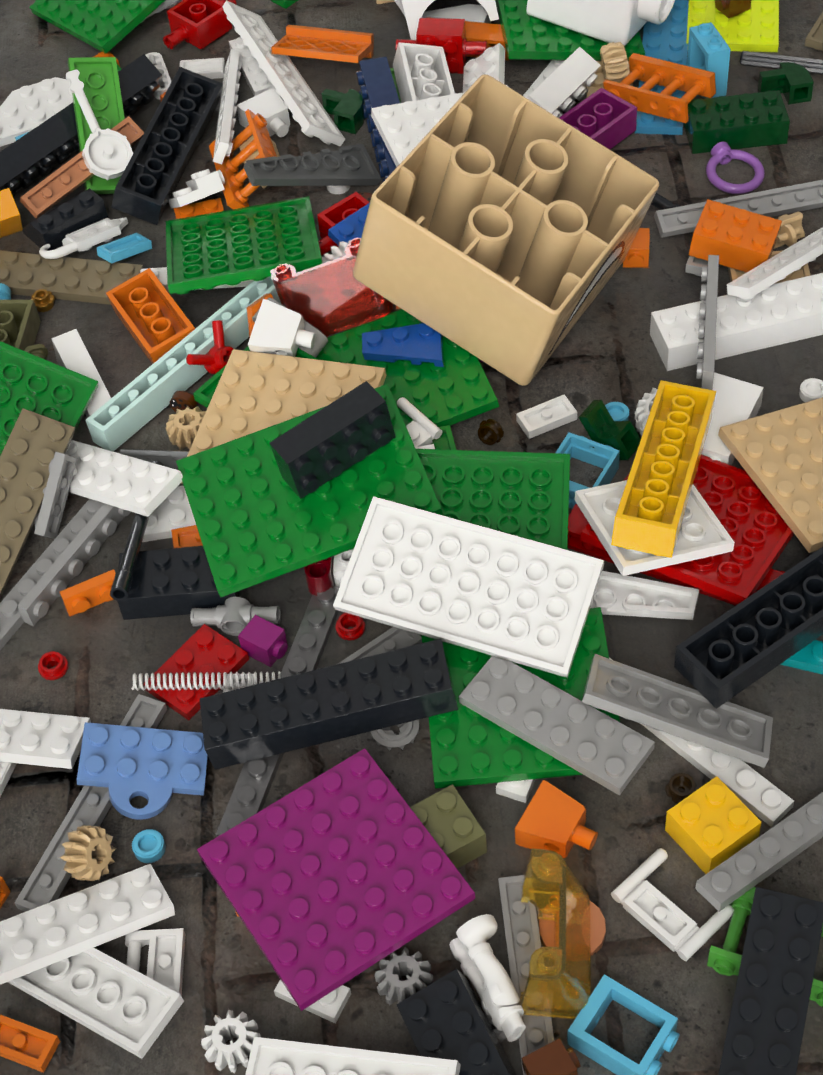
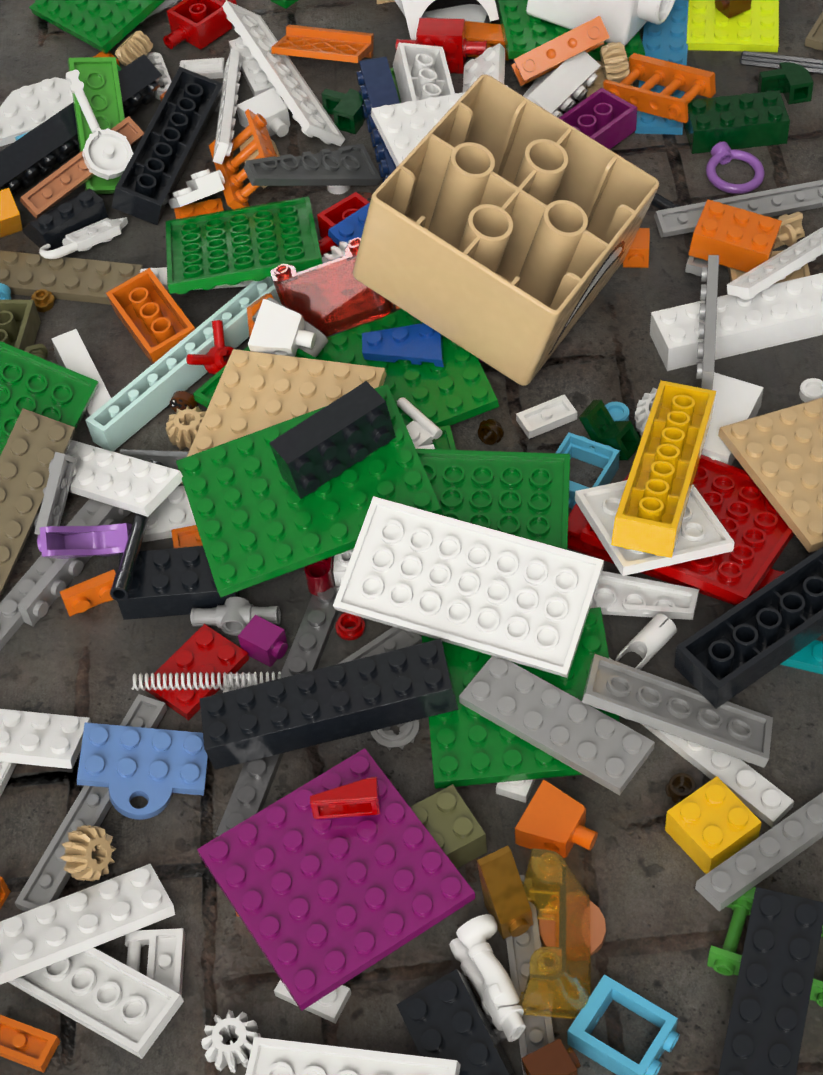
(50, 660): red plate -> none
(83, 541): none -> medium lavender arch
(124, 248): medium azure tile -> none
(133, 47): none -> tan gear
(148, 846): medium azure tile -> none
(349, 800): none -> red slope
(403, 965): light grey gear -> none
(504, 893): none -> pearl gold slope
(553, 53): none -> orange fence
(650, 639): none -> white piece
(661, 914): white plate -> none
(710, 53): medium azure window -> none

